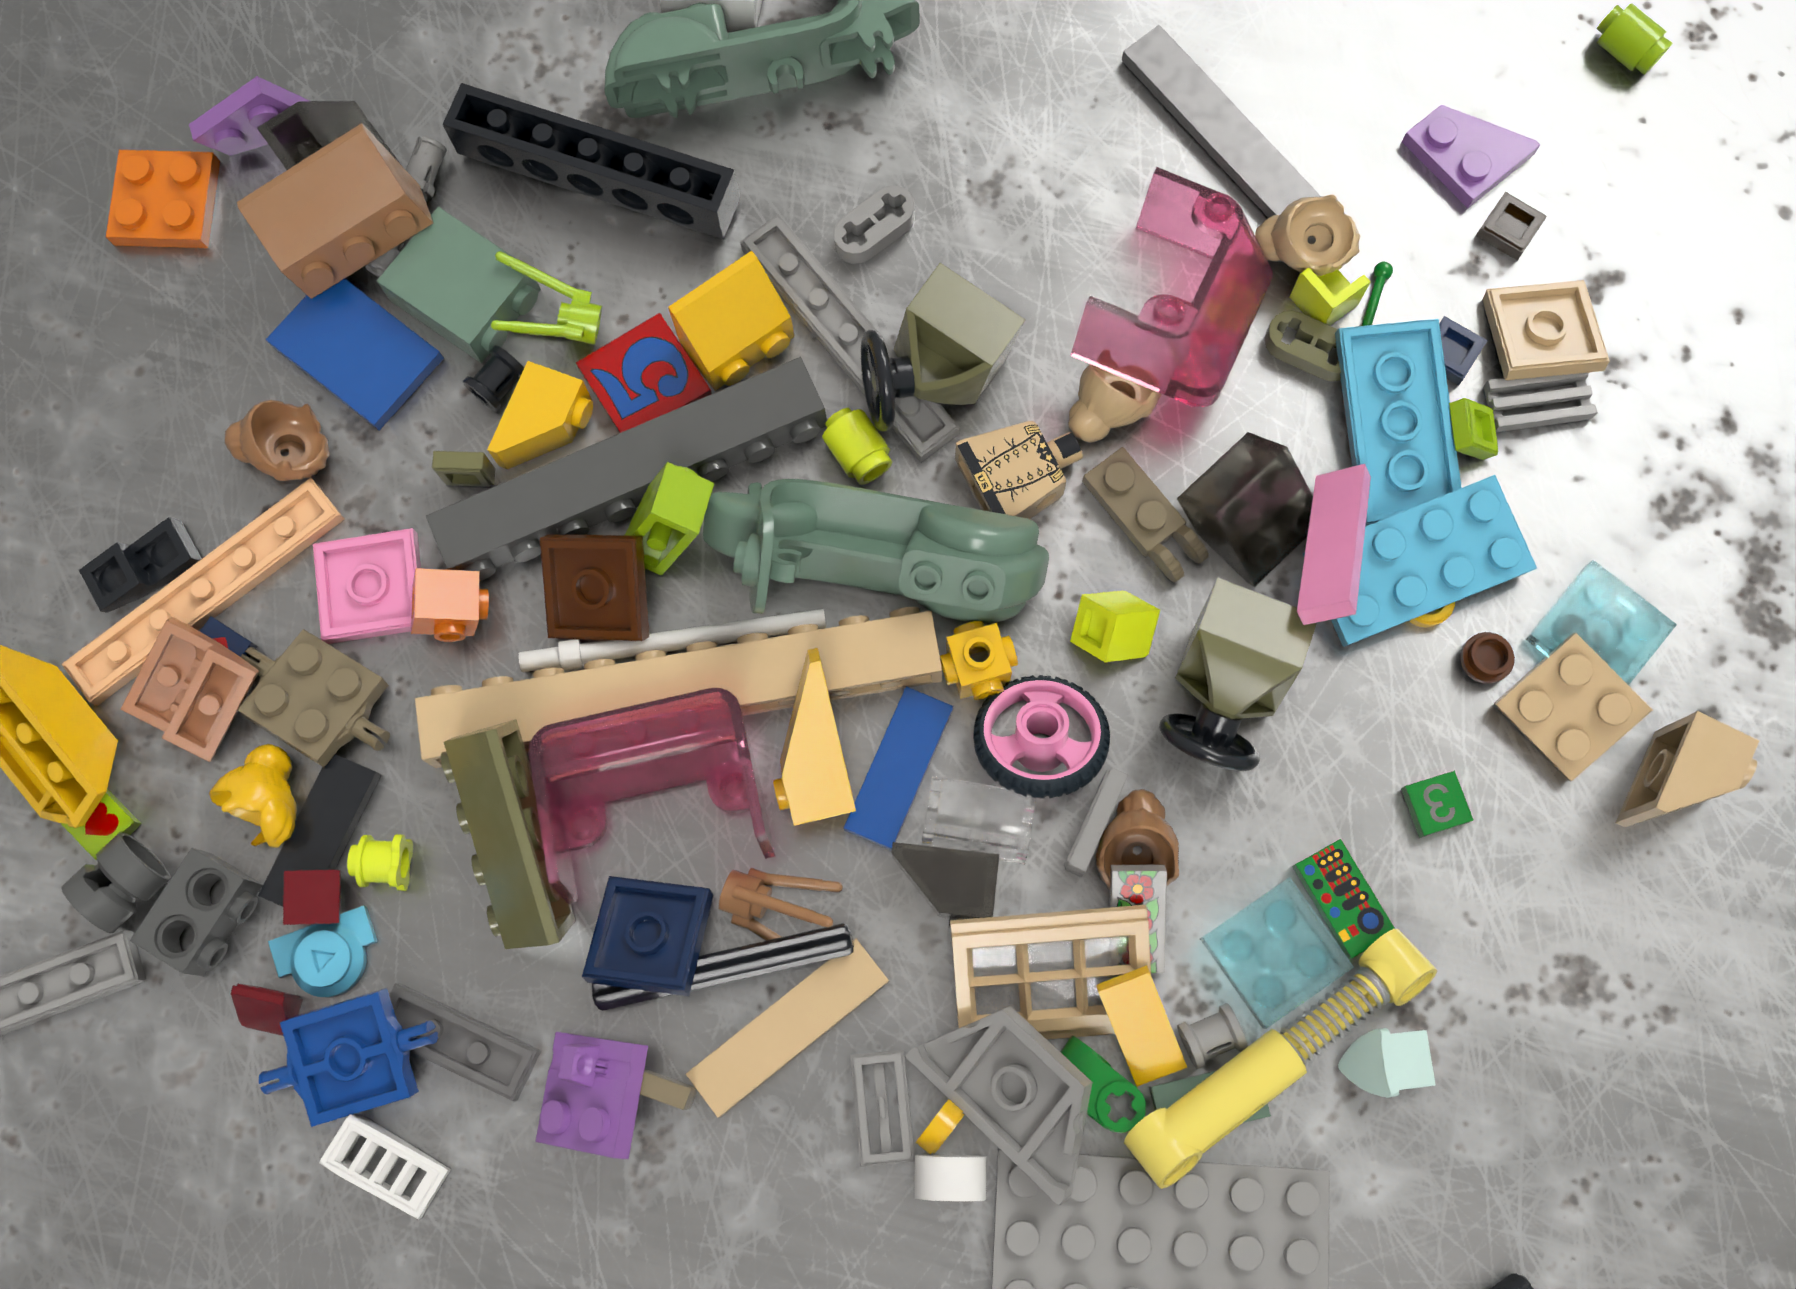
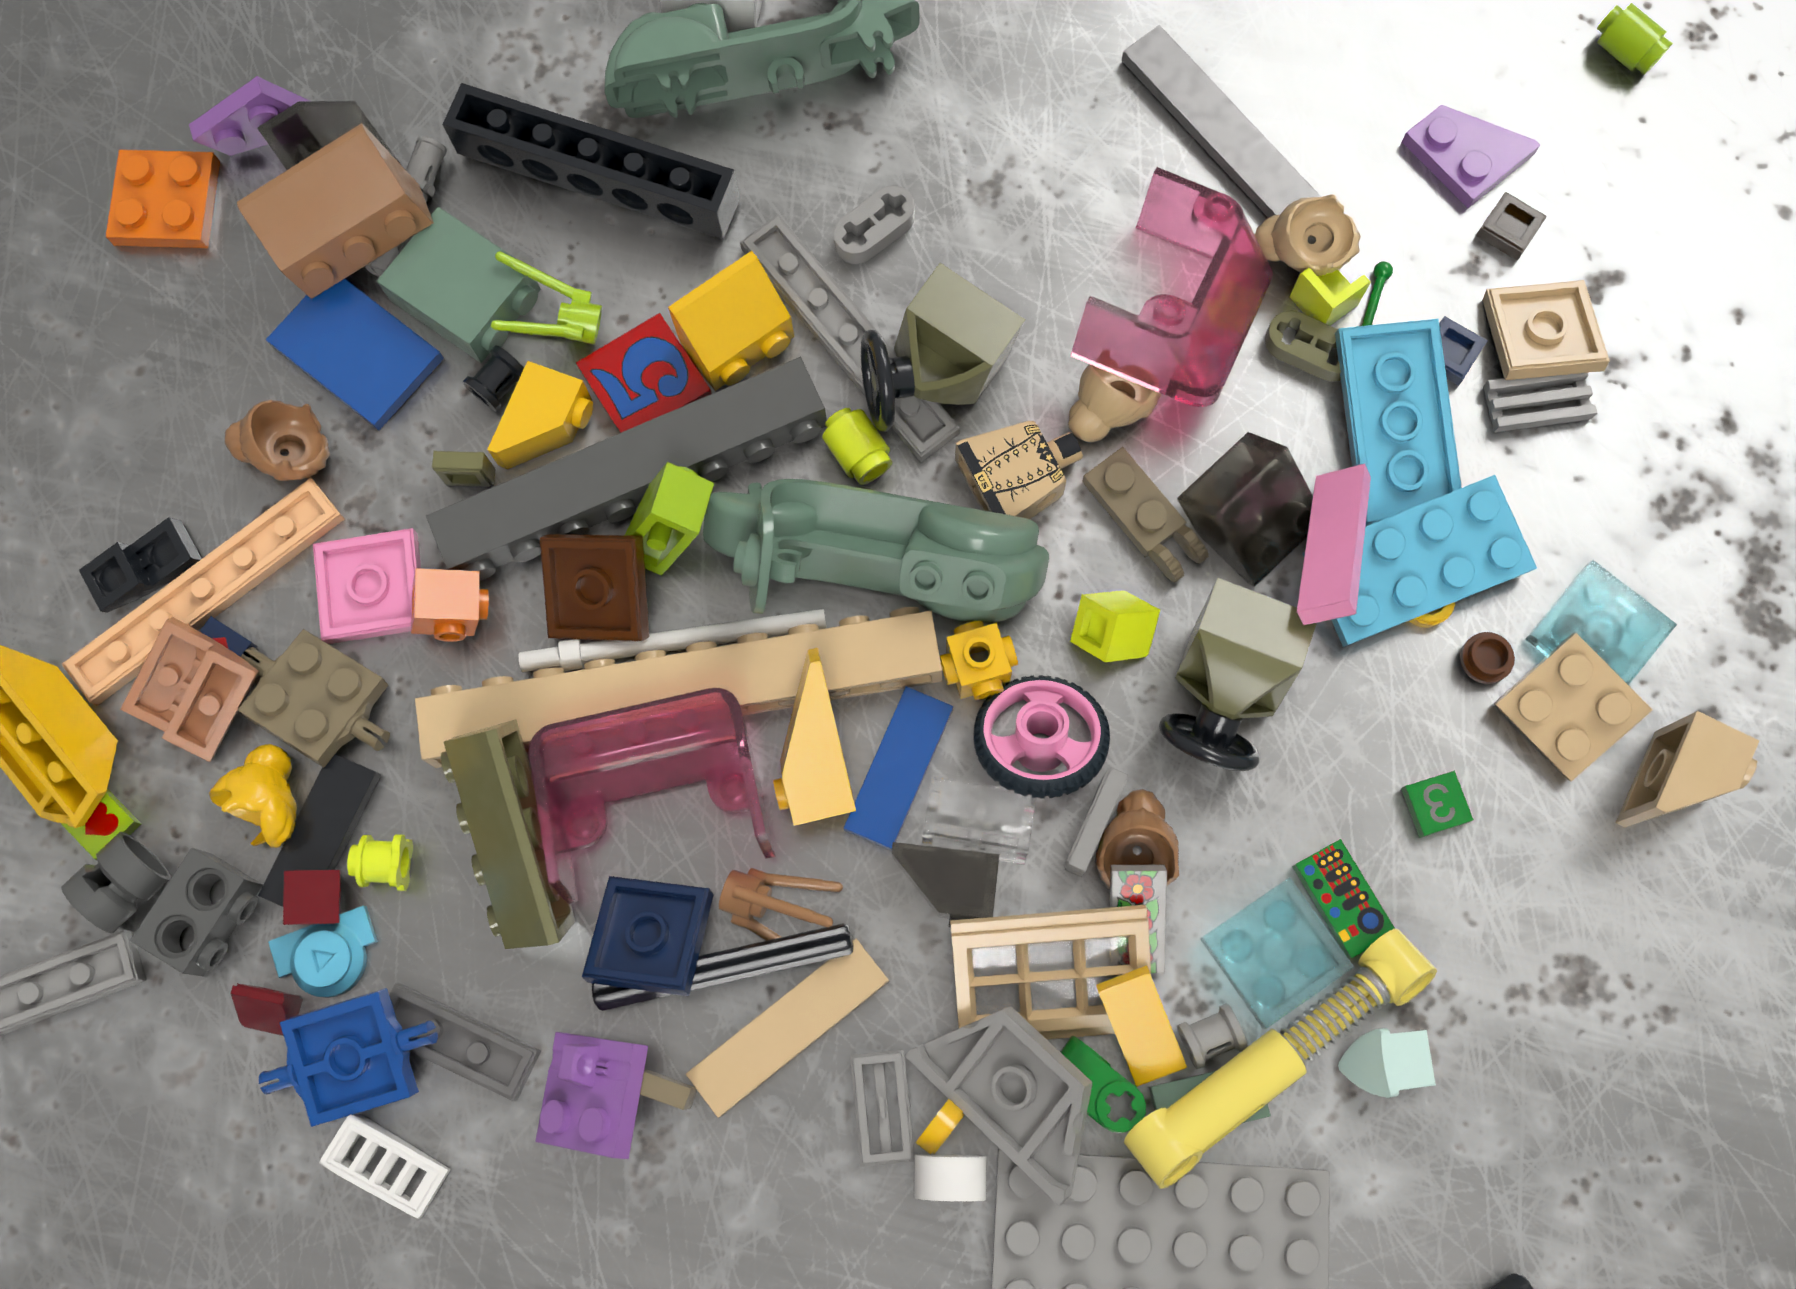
(1473, 429): lime tile -> none

